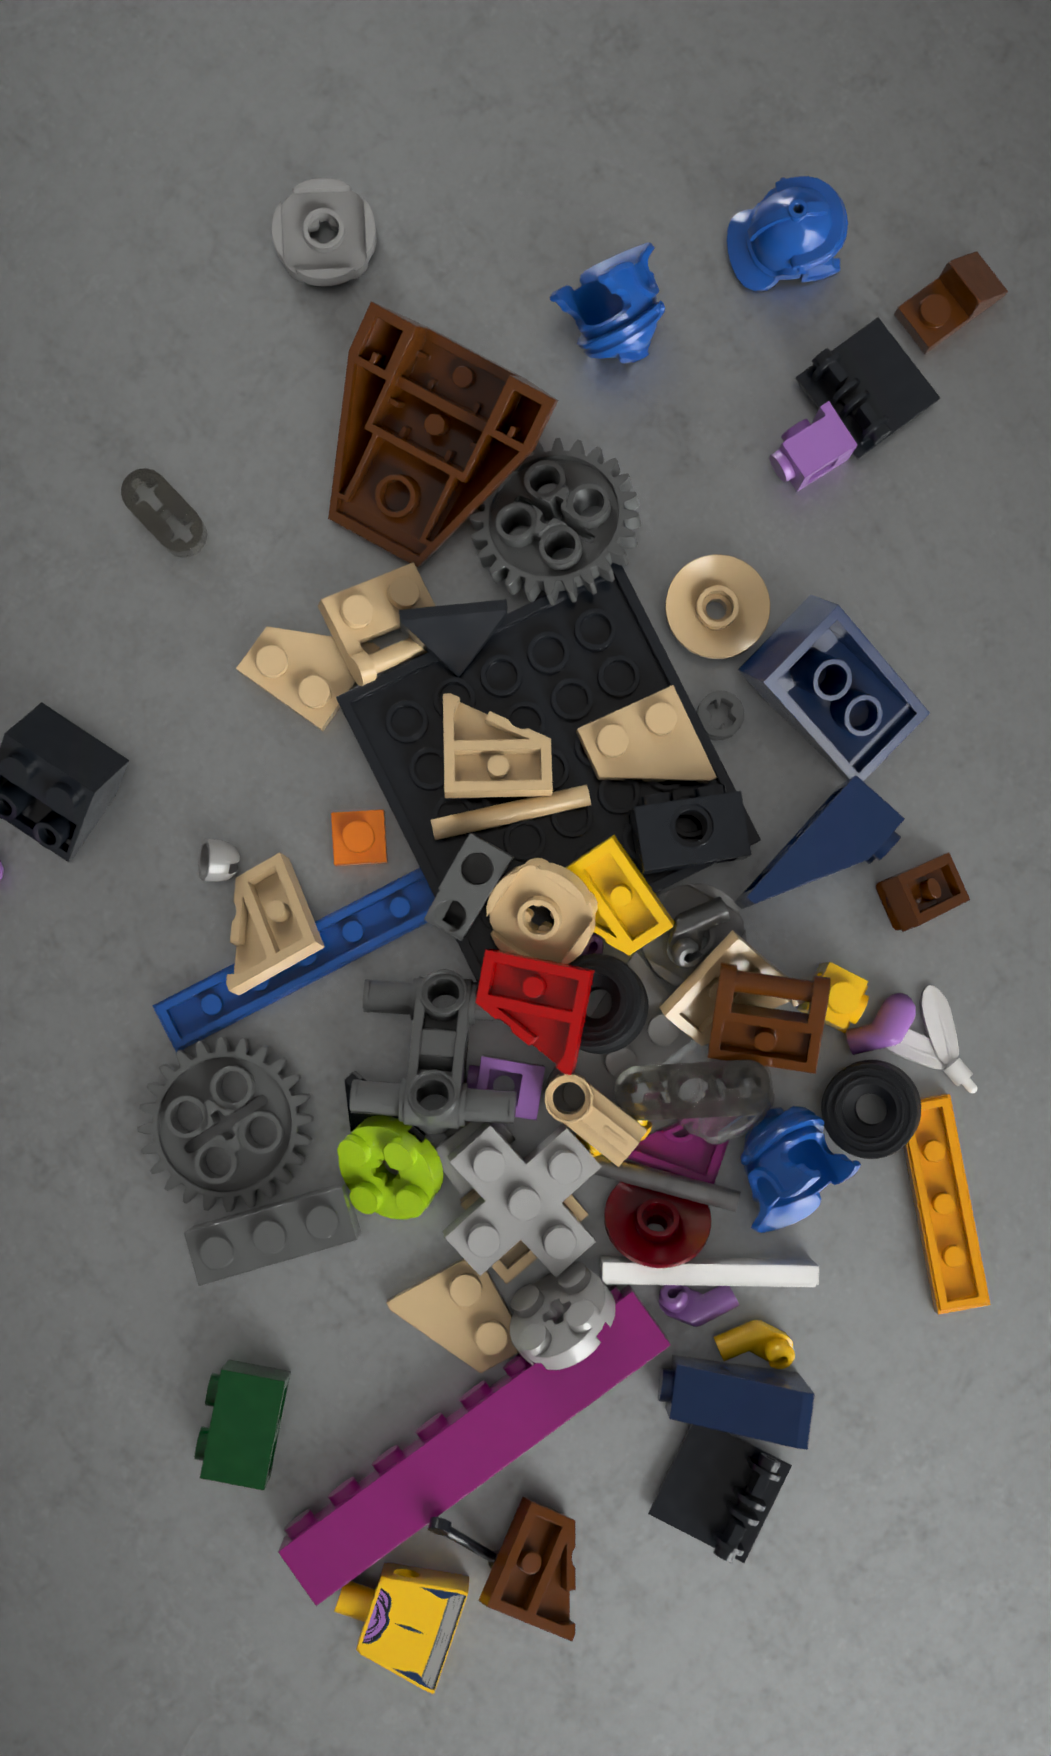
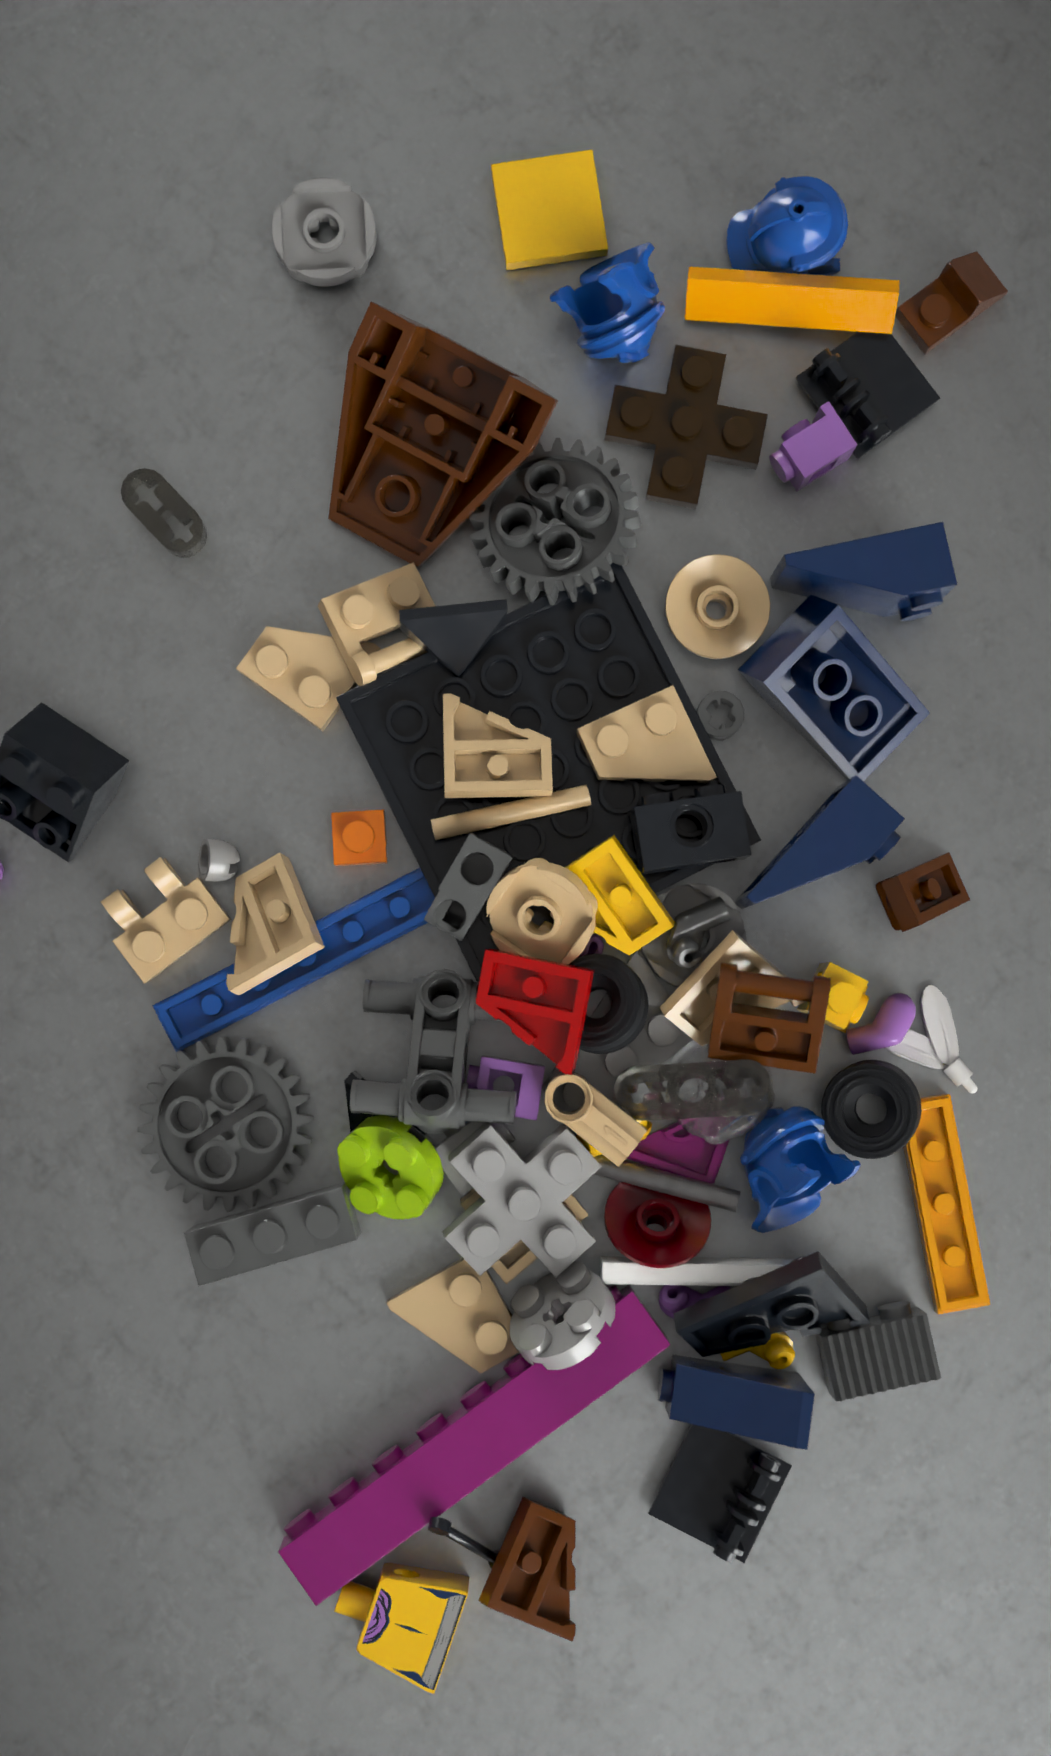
(169, 930): none -> tan plate
(243, 1425): dark green brick -> none
(549, 209): none -> yellow tile
(685, 427): none -> dark brown plate
(782, 1300): none -> black wing
(791, 300): none -> light orange tile
(876, 574): none -> dark blue slope
(879, 1355): none -> dark grey brick

